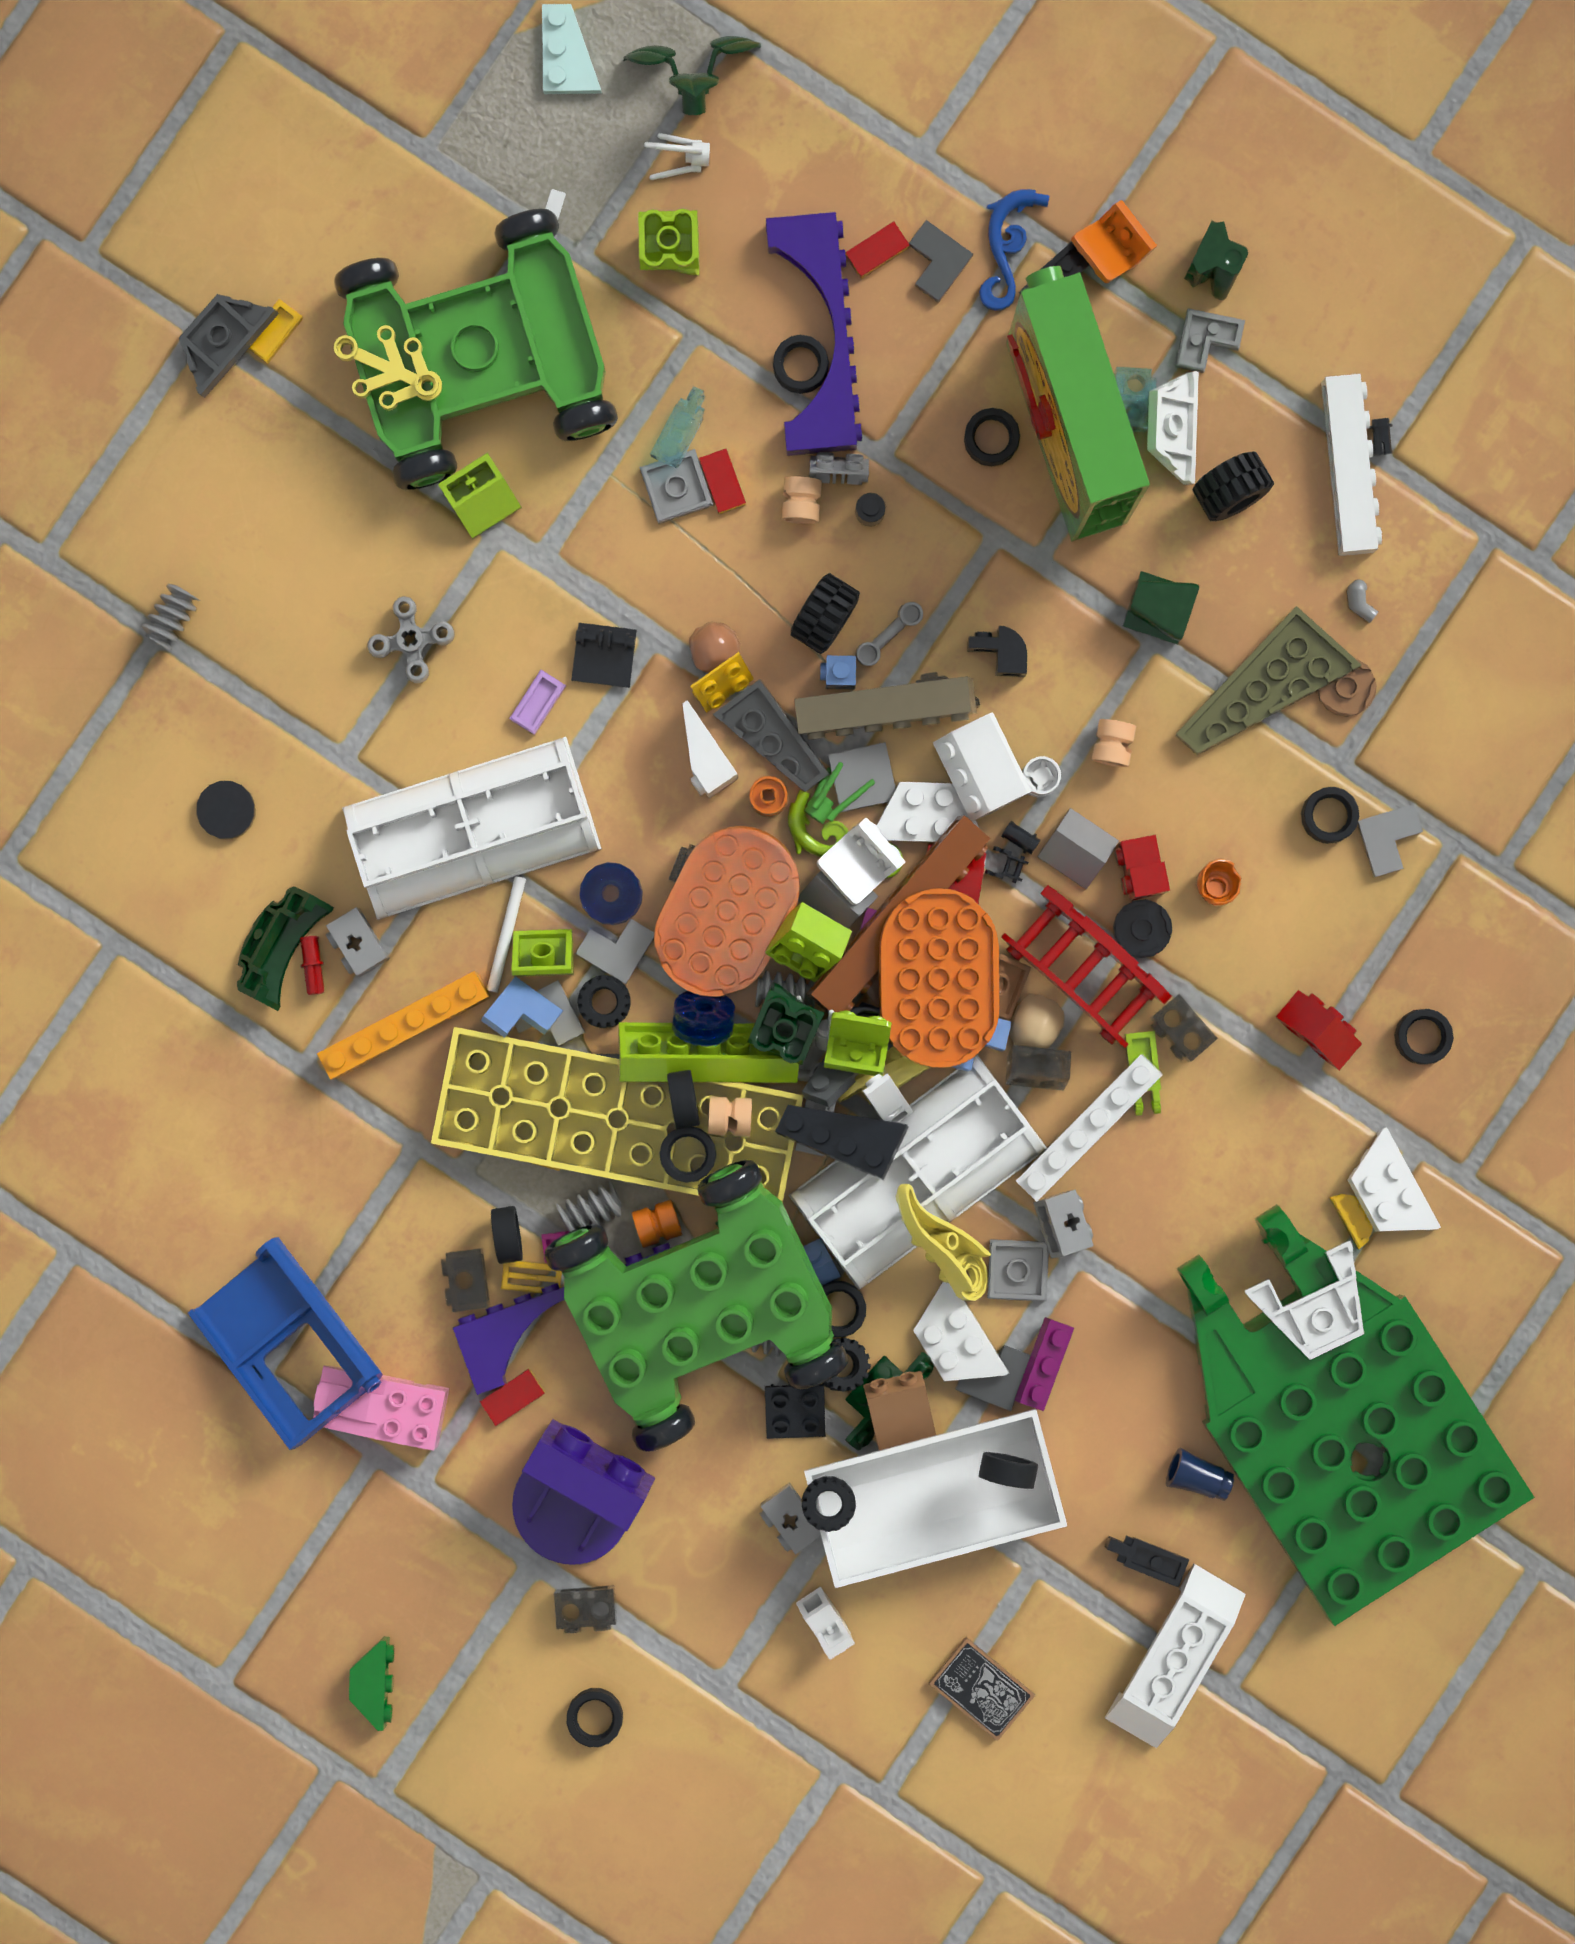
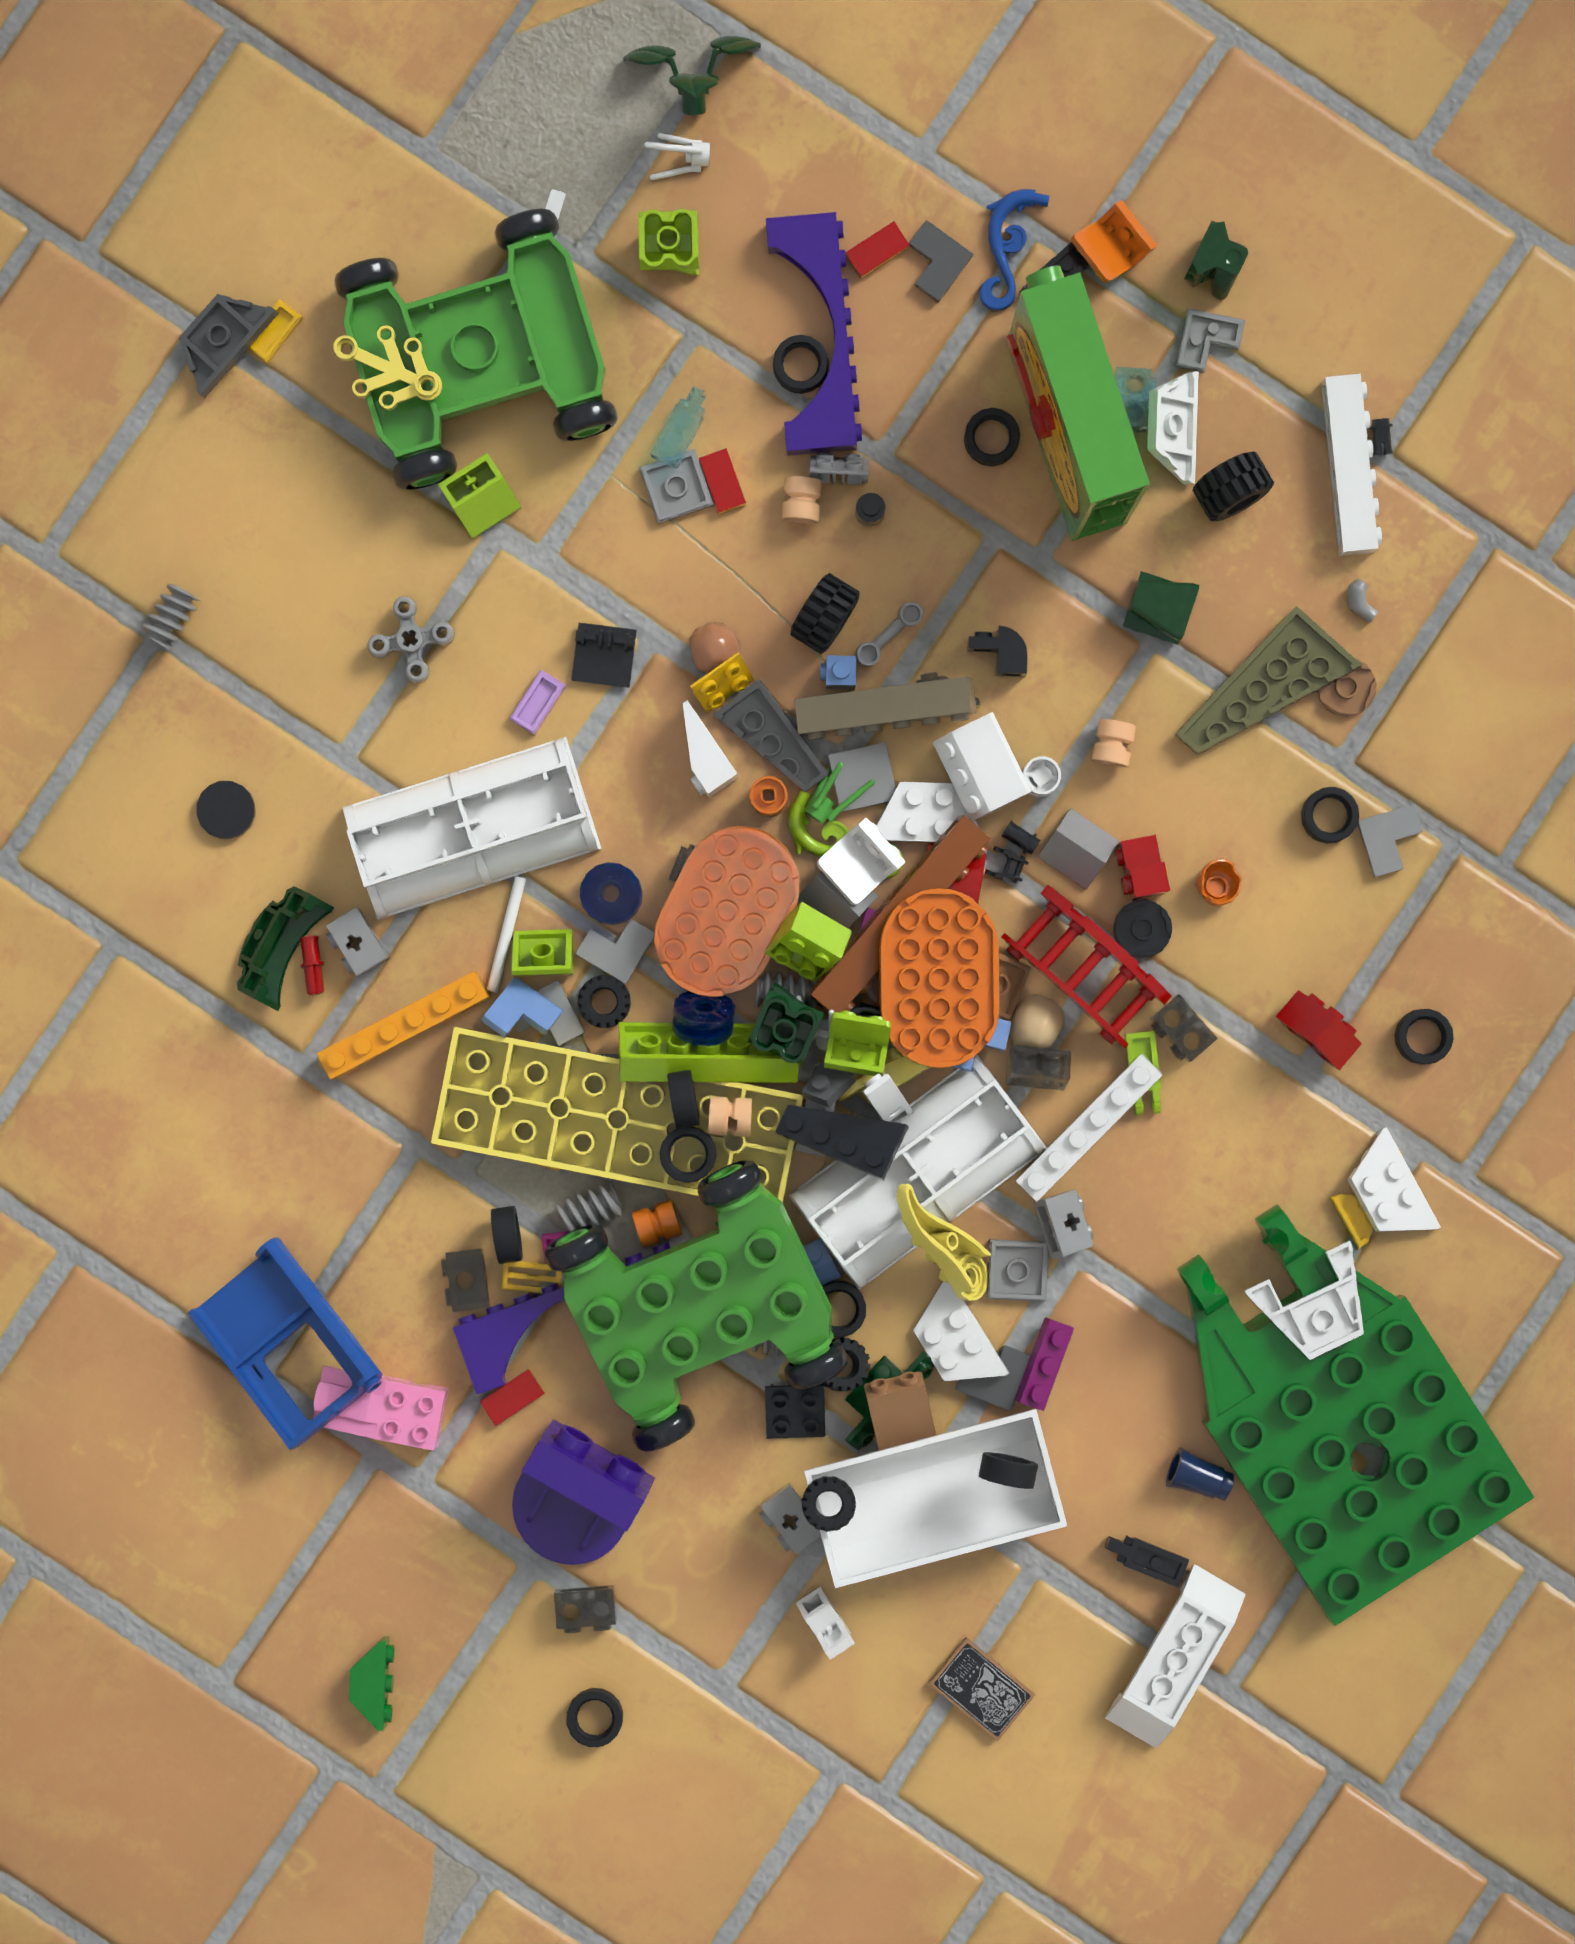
(565, 55): light aqua wing -> none

